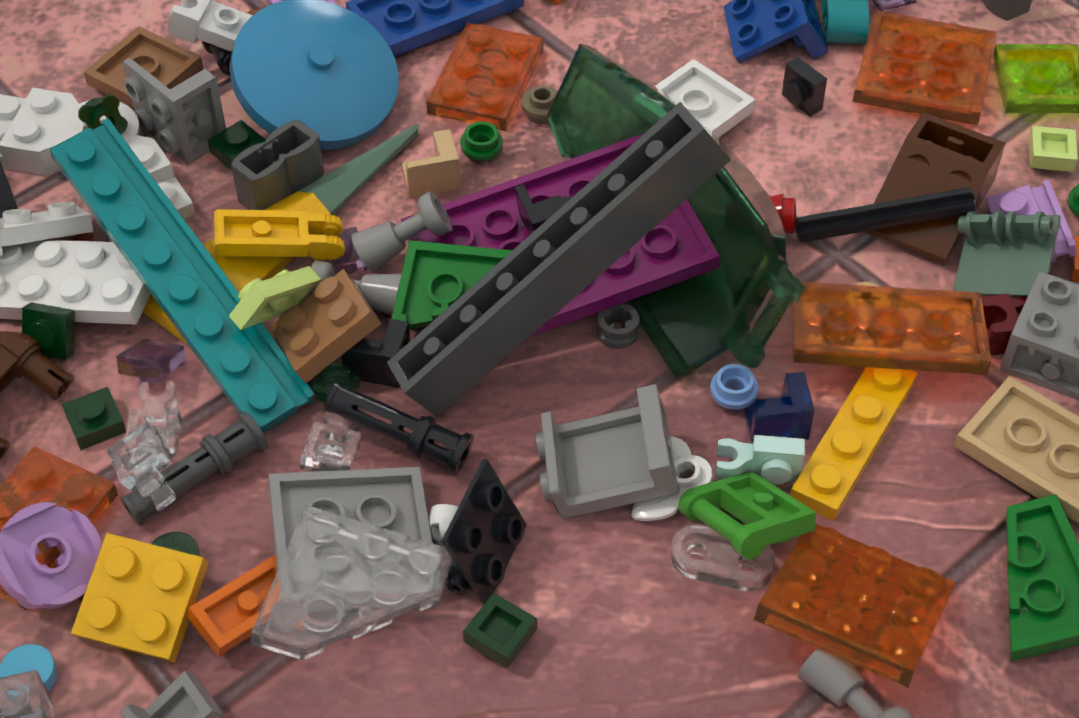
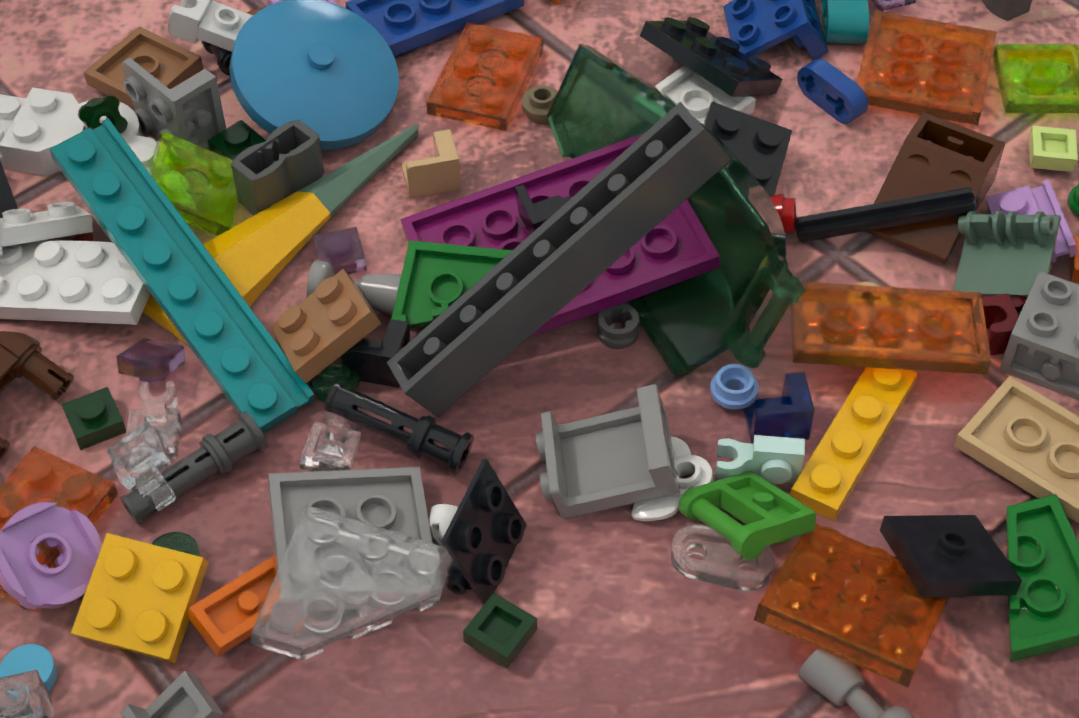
(51, 328): dark green plate -> none
(195, 183): none -> clear neon green plate
(273, 296): yellowish green plate -> none
(277, 234): yellow hinge -> none
(383, 242): light grey piece -> none
(481, 141): green plate -> none
(712, 56): none -> black plate
(753, 140): none -> black plate
(804, 86): black plate -> none
(832, 91): none -> blue beam
(950, 556): none -> black plate

